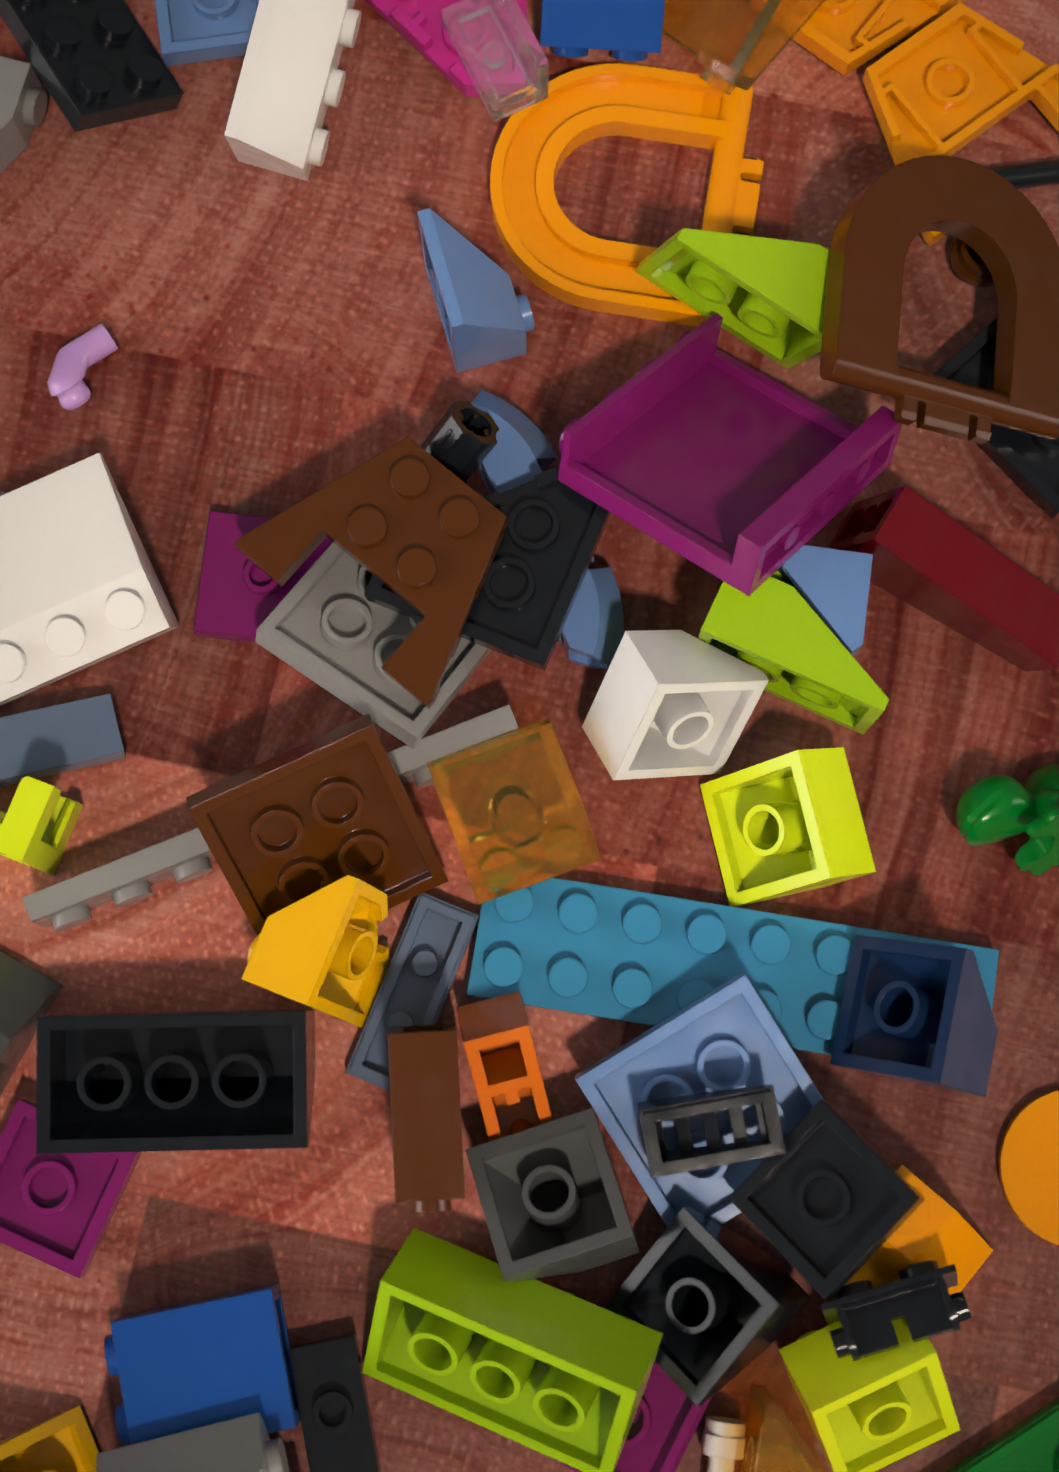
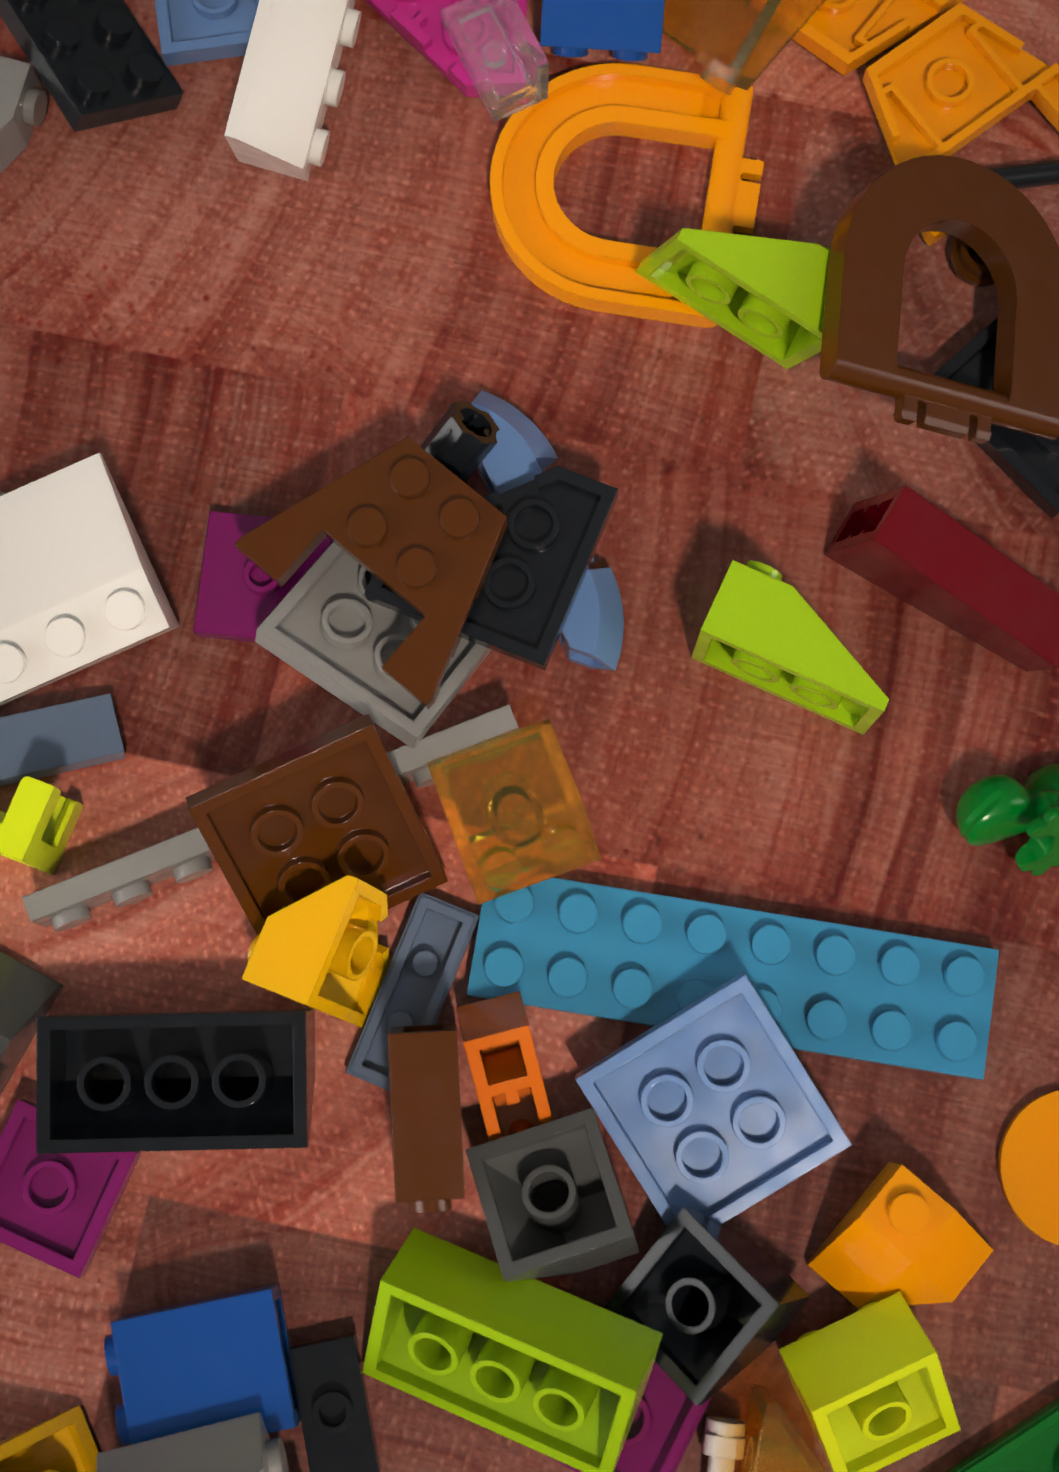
(72, 363): lavender arm -> none
(473, 298): medium blue slope -> none
(670, 706): white slope -> none
(714, 1154): black slope -> none
(721, 459): magenta panel -> none
(787, 826): neon yellow slope -> none
(826, 1200): black plate -> none
(834, 587): medium blue slope -> none
(916, 1015): dark blue slope -> none
(918, 1297): black hinge -> none

